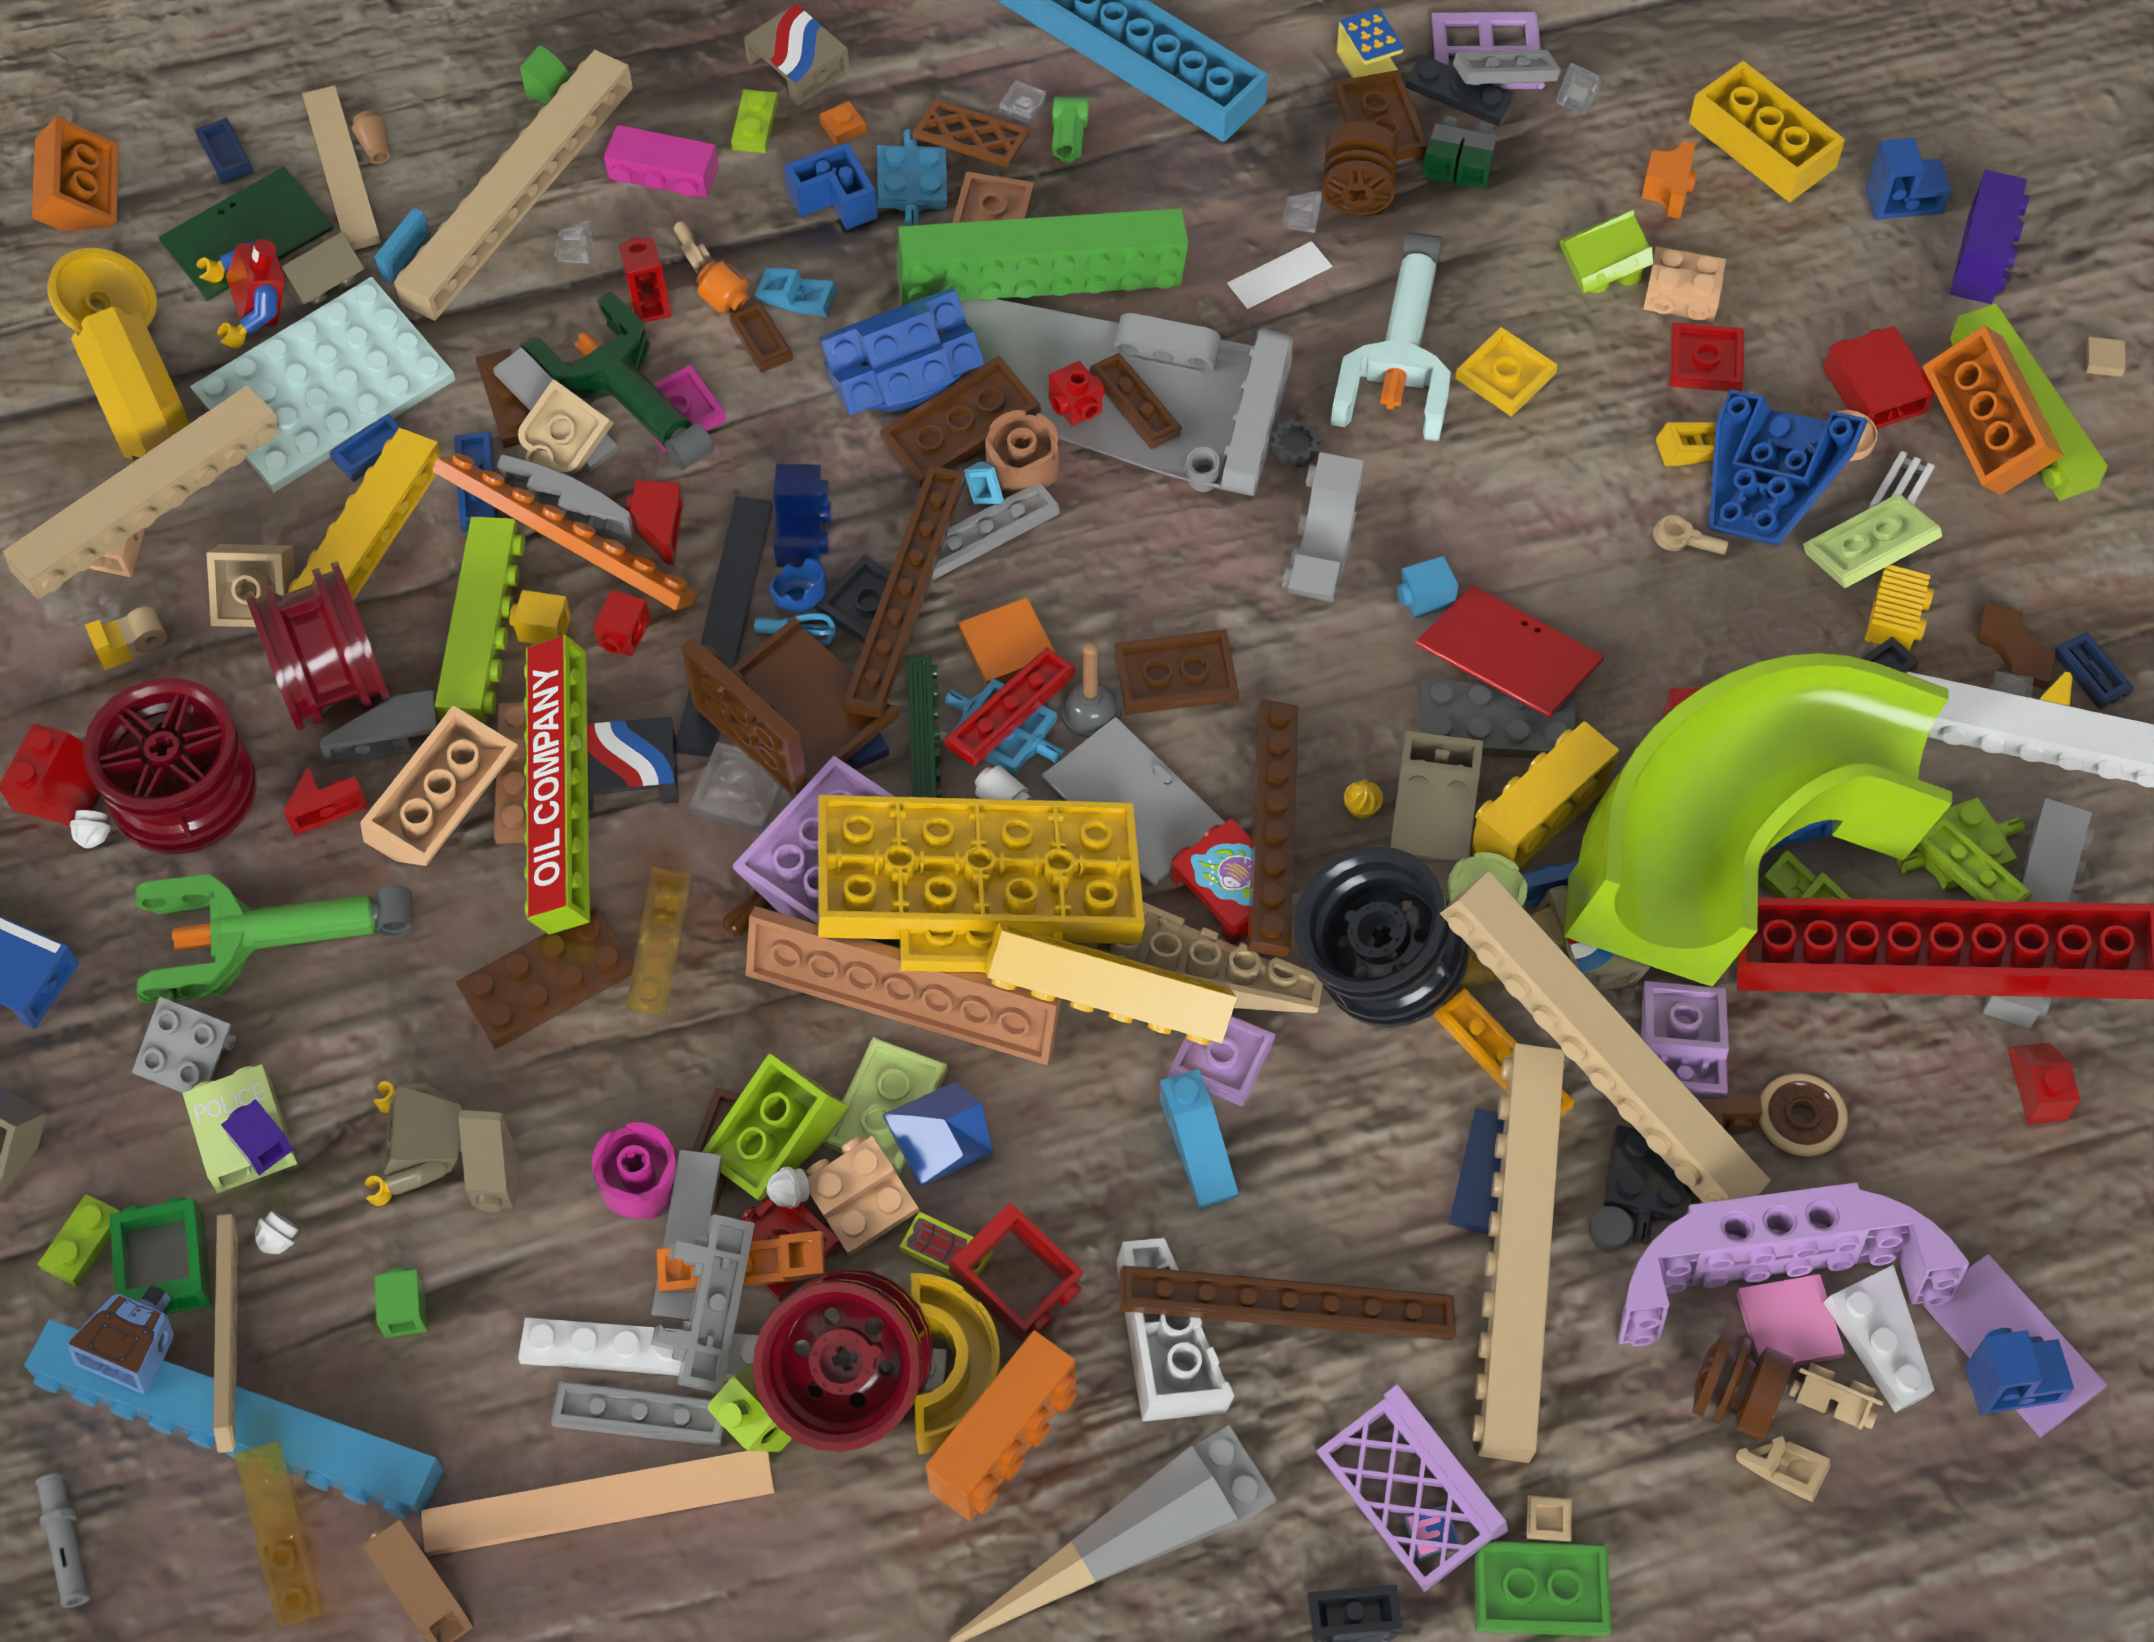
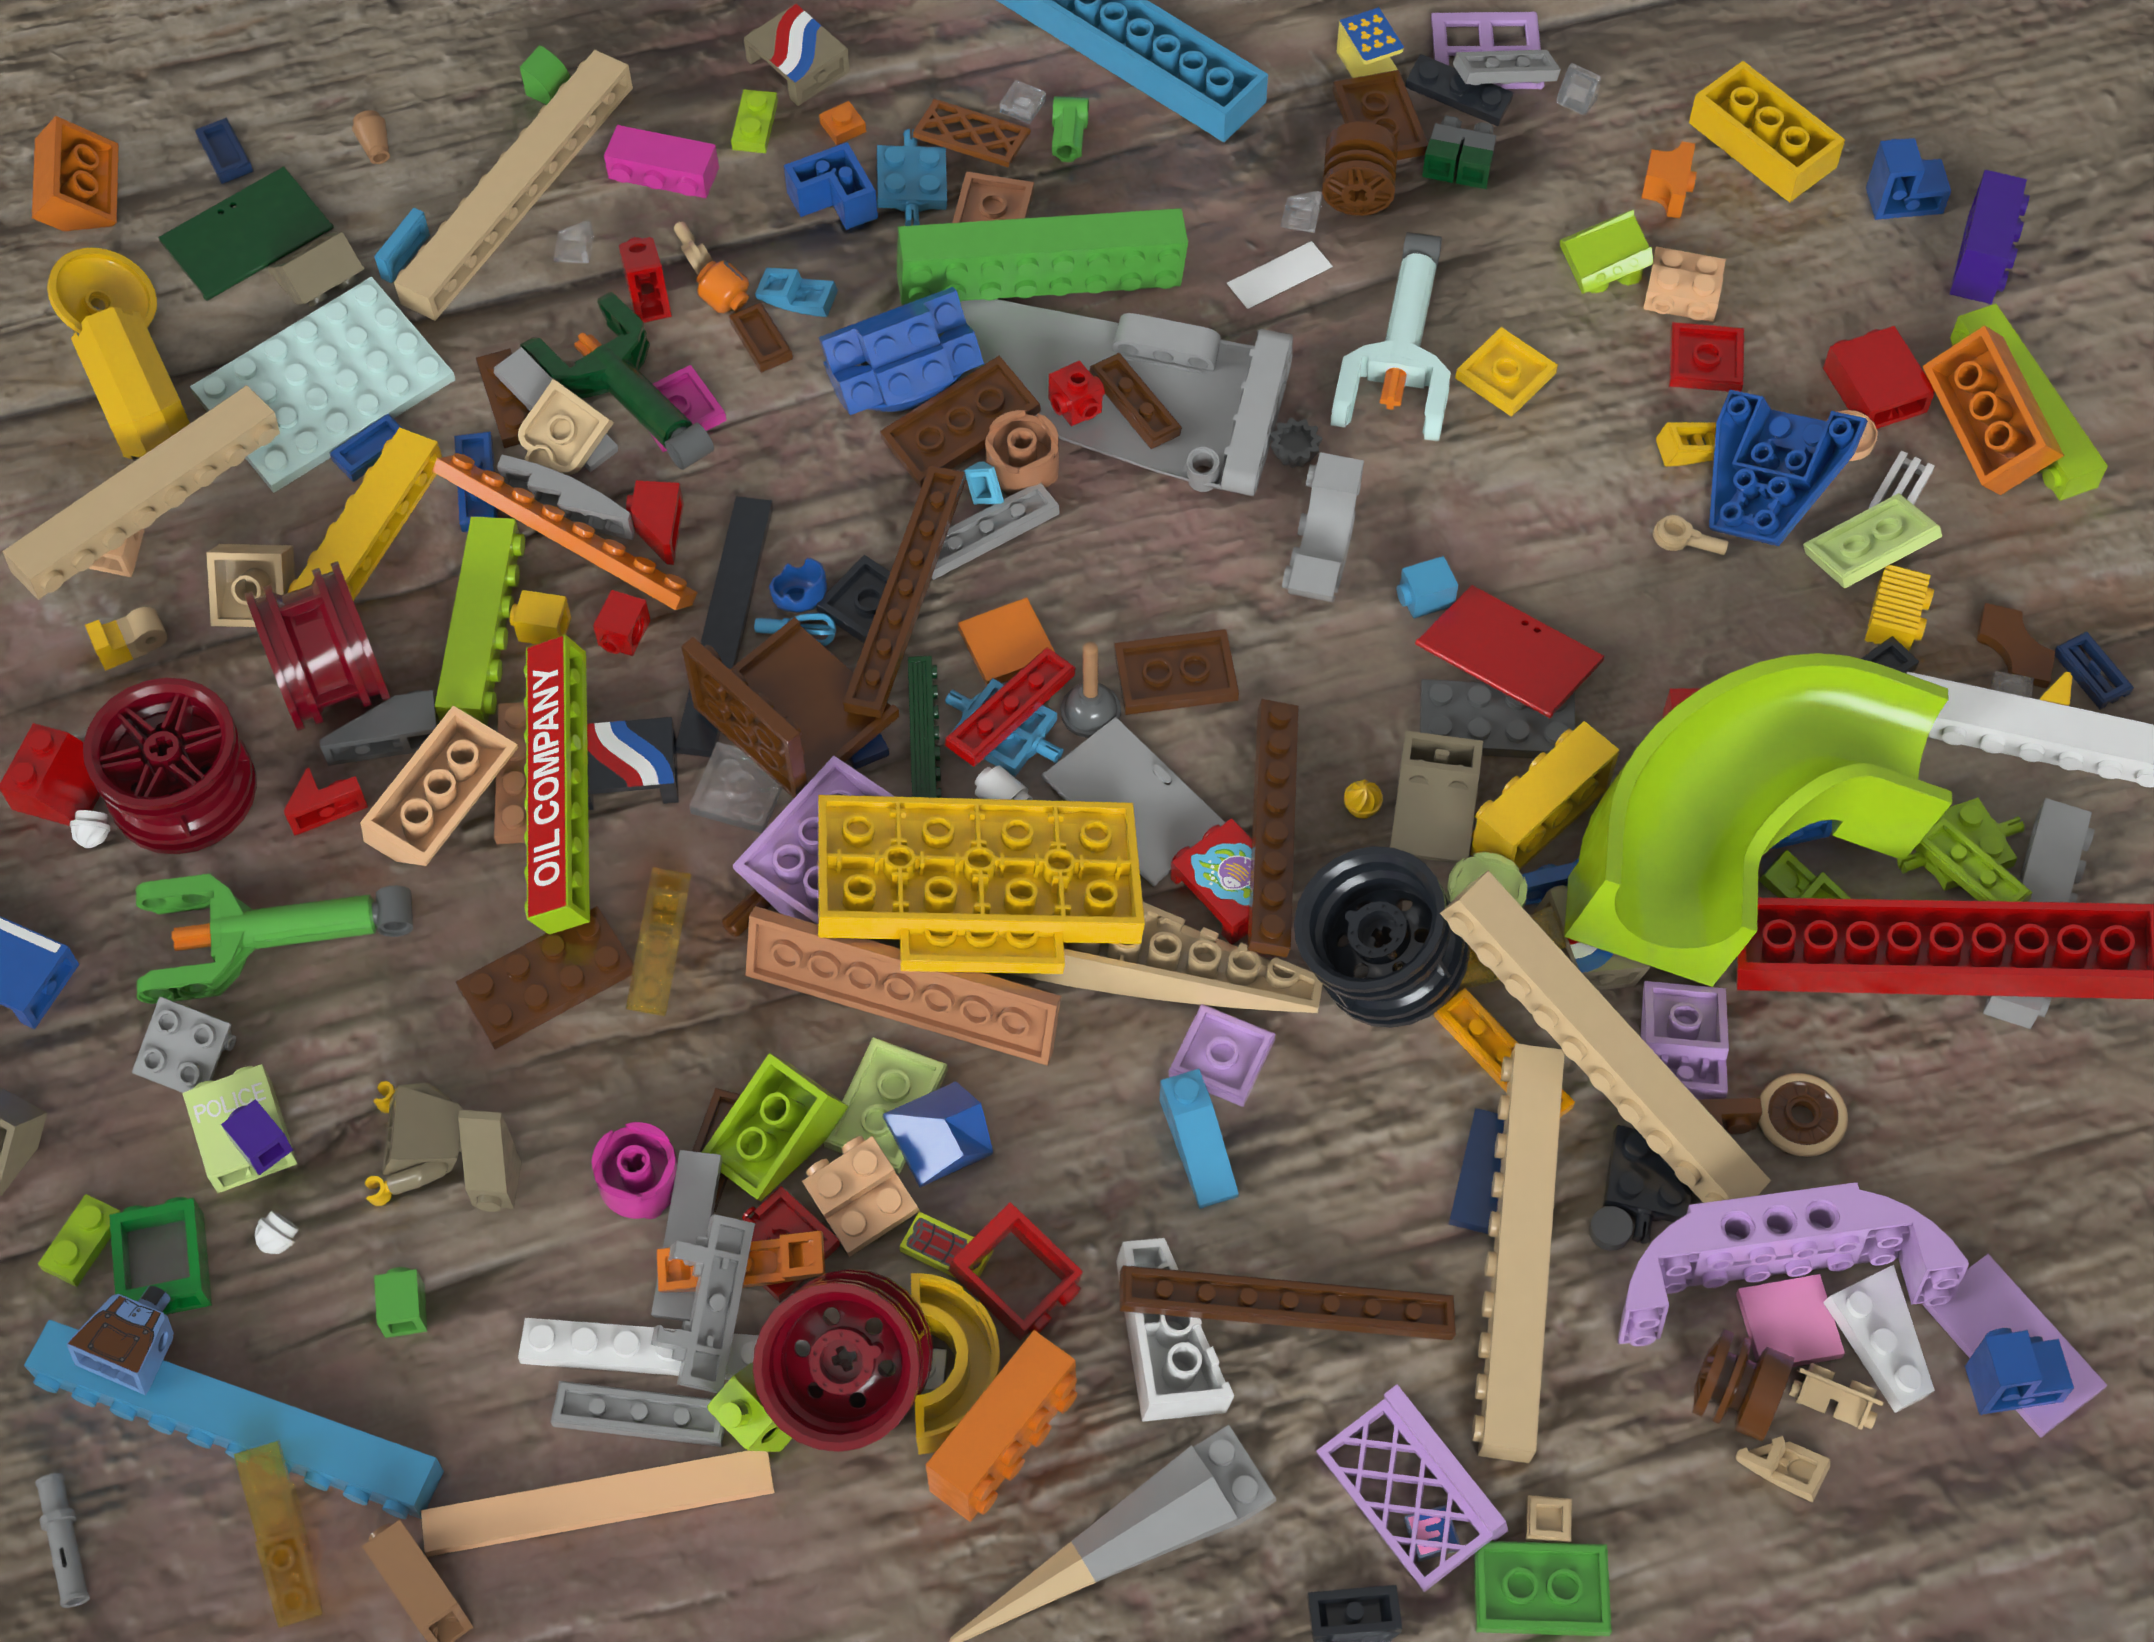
(225, 1334): tan tile -> none
(254, 285): torso -> none
(341, 167): tan tile -> none
(788, 1187): white plate -> none
(801, 514): clear blue brick -> none
(1110, 984): yellow brick -> none
(2044, 1082): red slope -> none
(2105, 356): tan tile -> none

